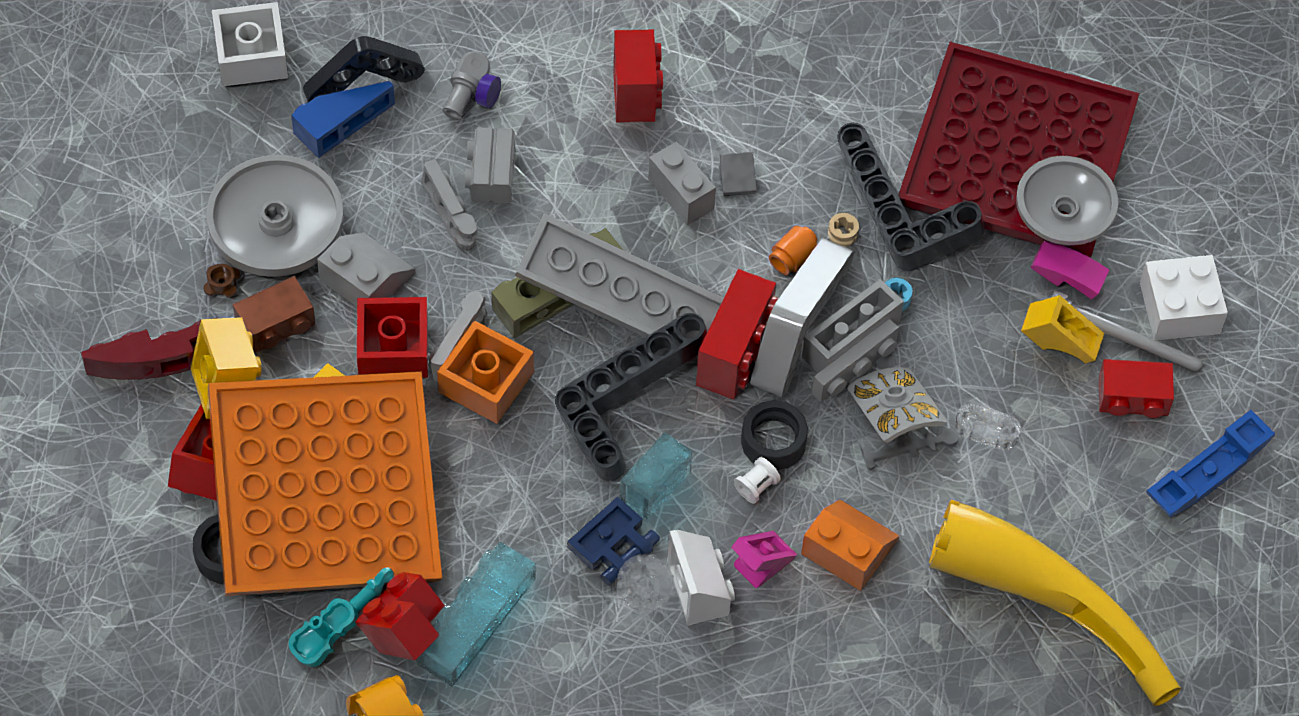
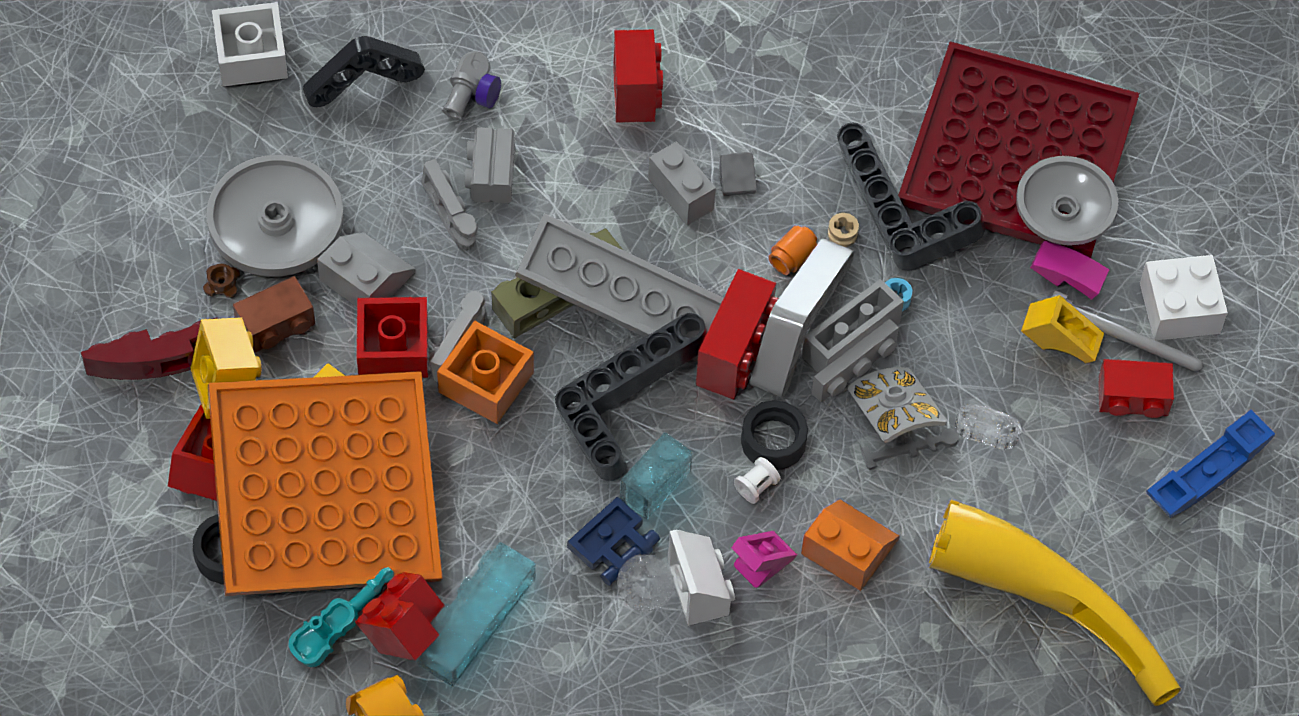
(338, 115): blue slope -> none

